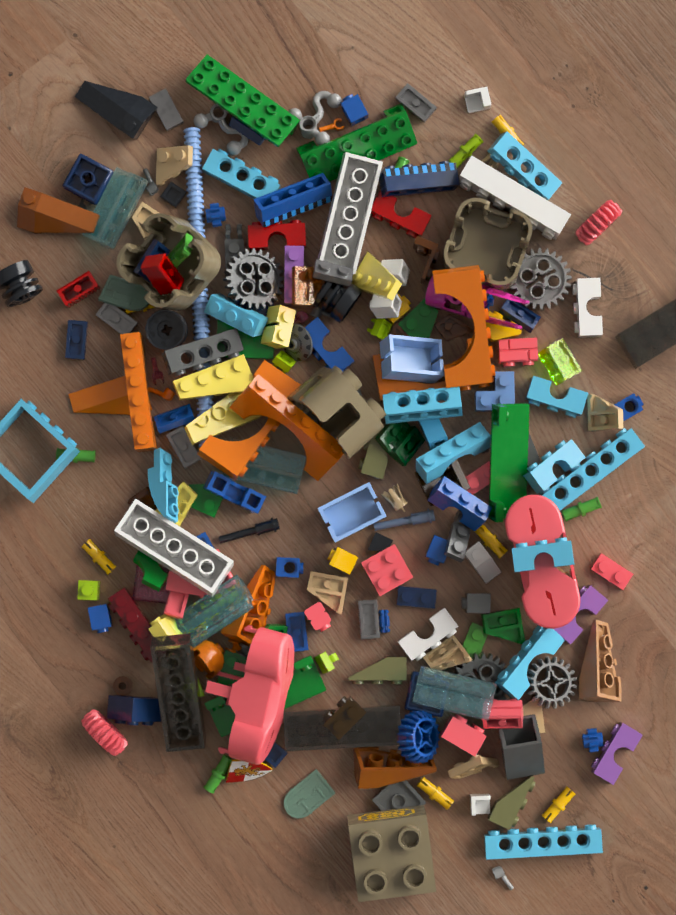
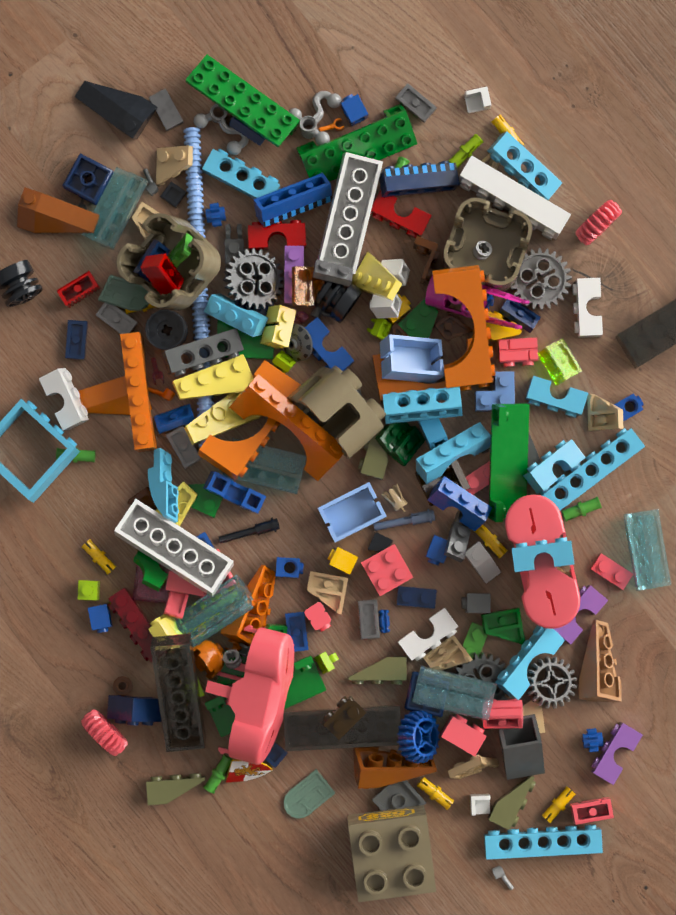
(73, 411): none -> white arch
(166, 790): none -> olive slope
(231, 654): none -> light grey bush
(478, 252): none -> light grey bush
(591, 810): none -> coral brick
(647, 549): none -> clear light blue brick

